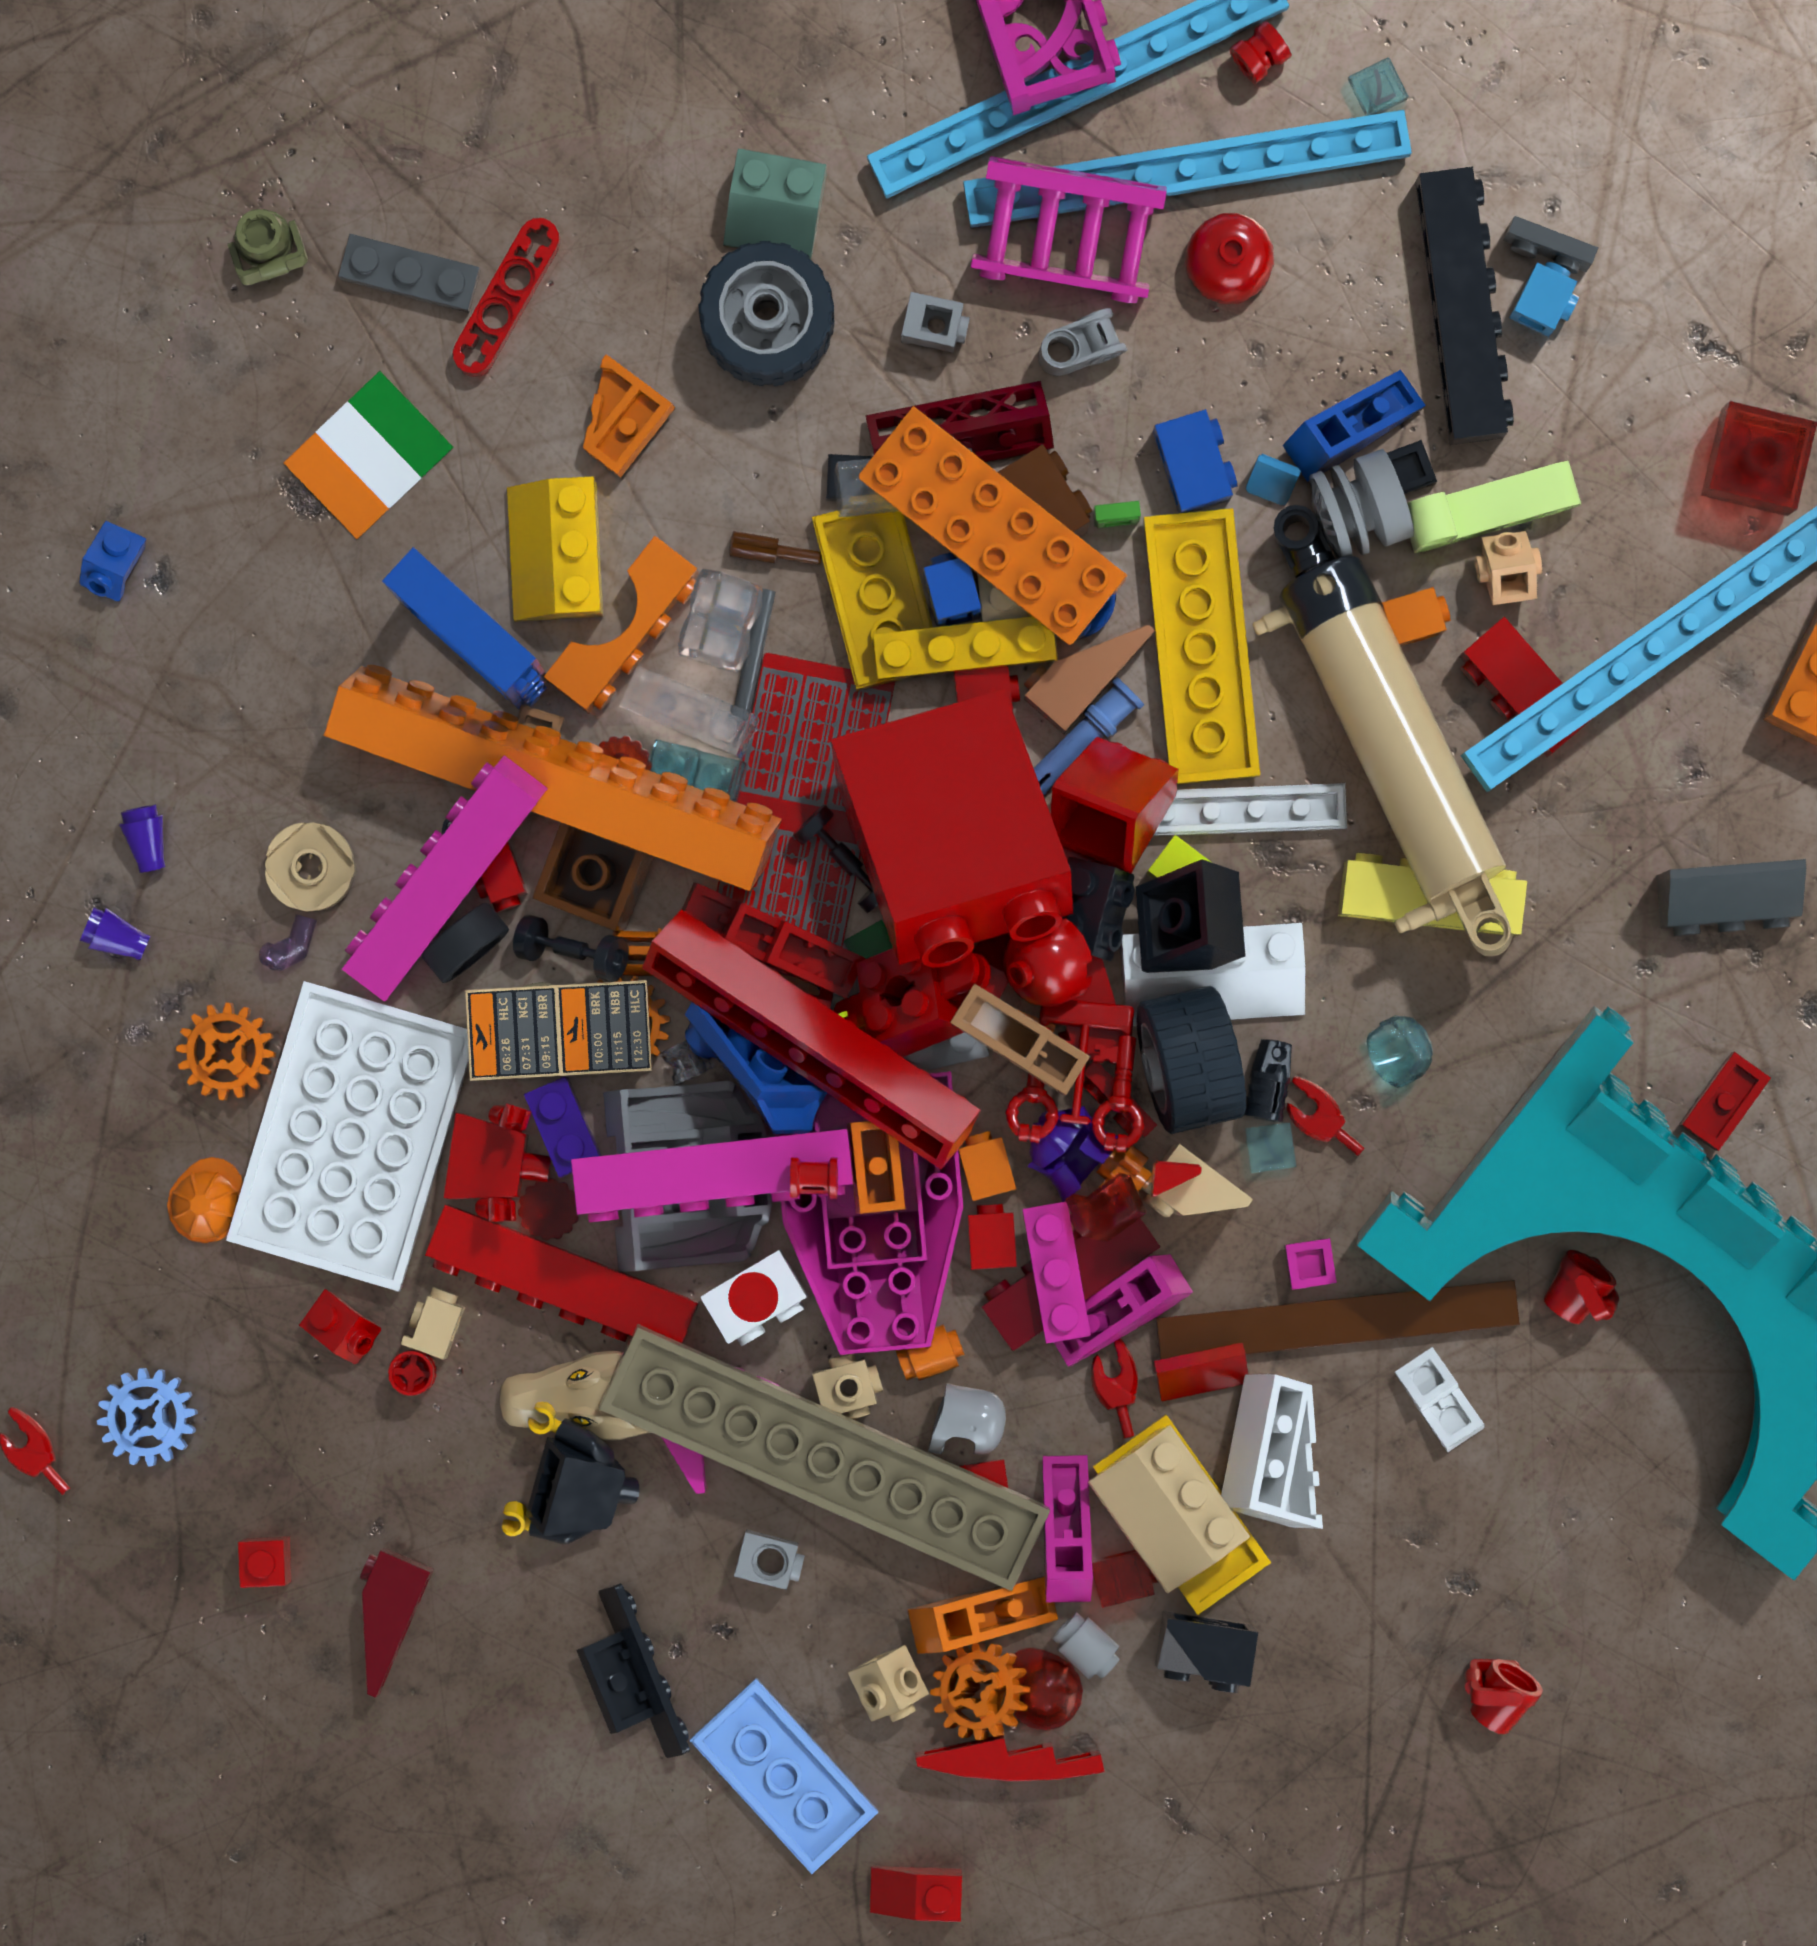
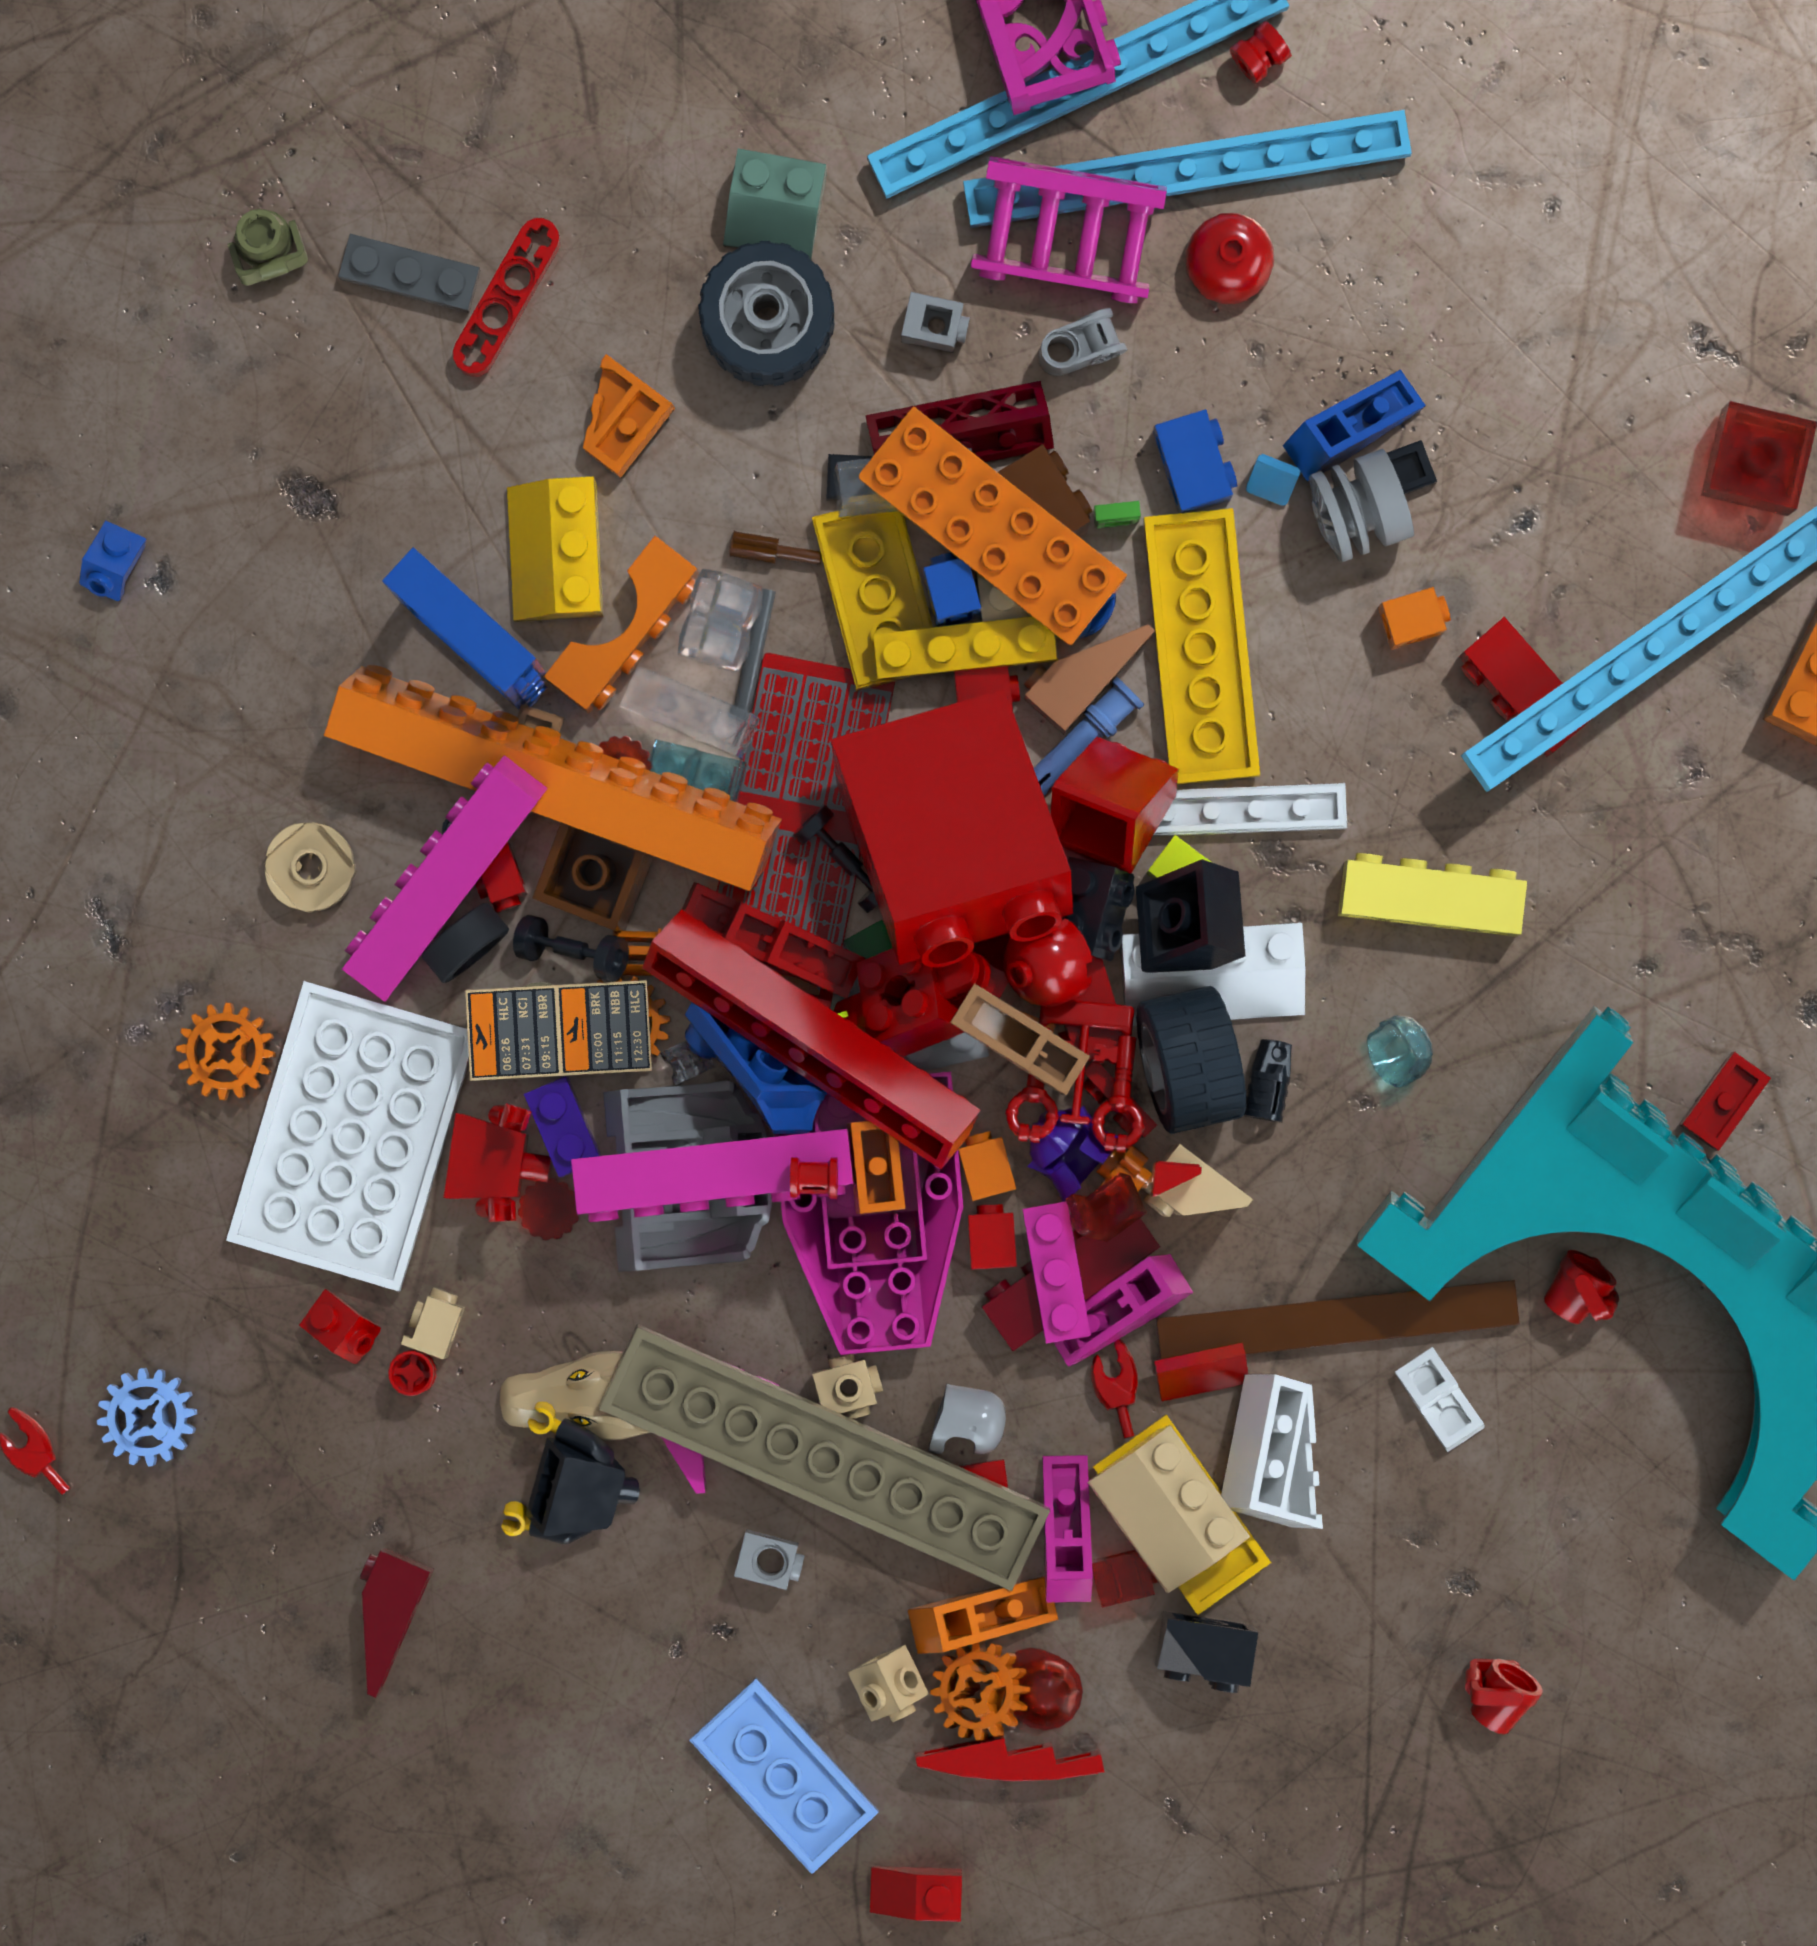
(113, 935): dark purple cone -> none
(144, 835): dark purple cone -> none
(205, 1200): orange piece -> none
(264, 1562): red brick -> none
(292, 949): clear purple arm -> none
(368, 455): sticker -> none
(556, 1277): red brick -> none
(627, 1678): black bracket -> none
(755, 1297): white brick -> none
(932, 1360): orange brick -> none
(1086, 1646): light grey brick -> none
(1270, 1147): clear light blue tile -> none
(1310, 1263): dark pink plate -> none
(1325, 1121): red hand -> none
(1378, 87): clear light blue tile -> none
(1391, 731): tan piece -> none
(1462, 305): black brick -> none
(1492, 506): yellowish green beam -> none
(1509, 567): light nougat brick -> none
(1533, 239): dark grey plate -> none
(1545, 298): dark azure brick -> none
(1731, 896): dark grey slope -> none

